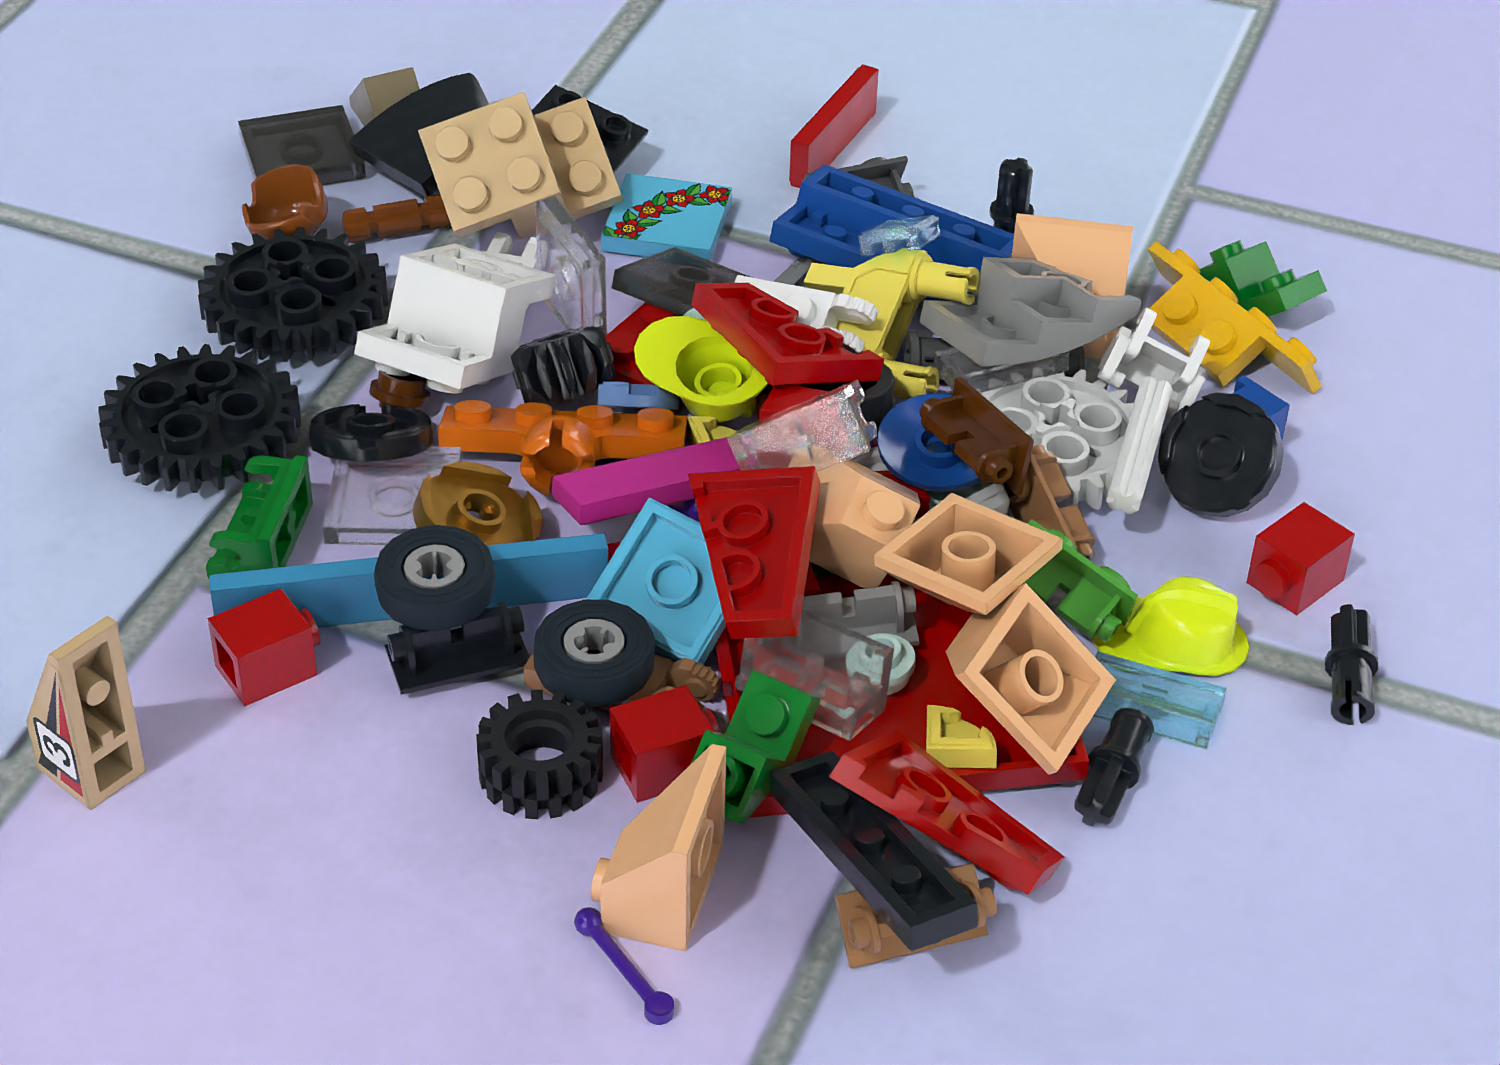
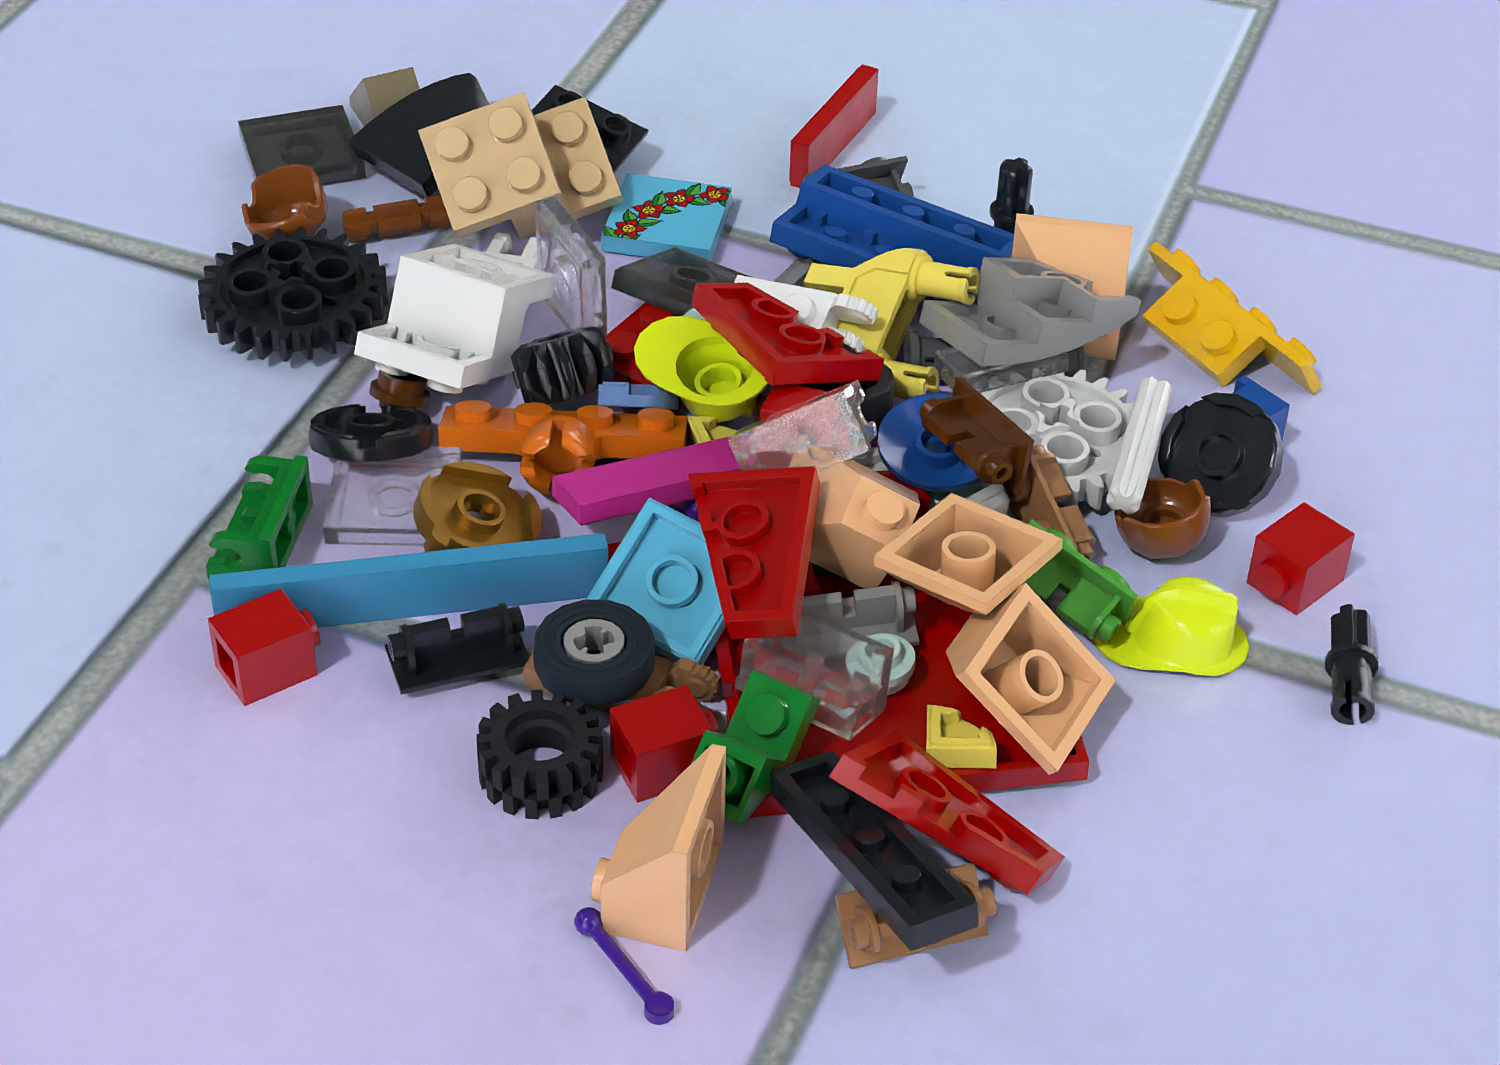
(86, 718): tan slope -> none
(199, 417): black gear -> none
(434, 602): black bush -> none
(899, 233): clear light blue tile -> none
(1114, 766): black axle -> none
(1139, 356): white piece -> none
(1159, 690): clear light blue tile -> none
(1169, 519): none -> dark orange hair
(1257, 281): green slope -> none

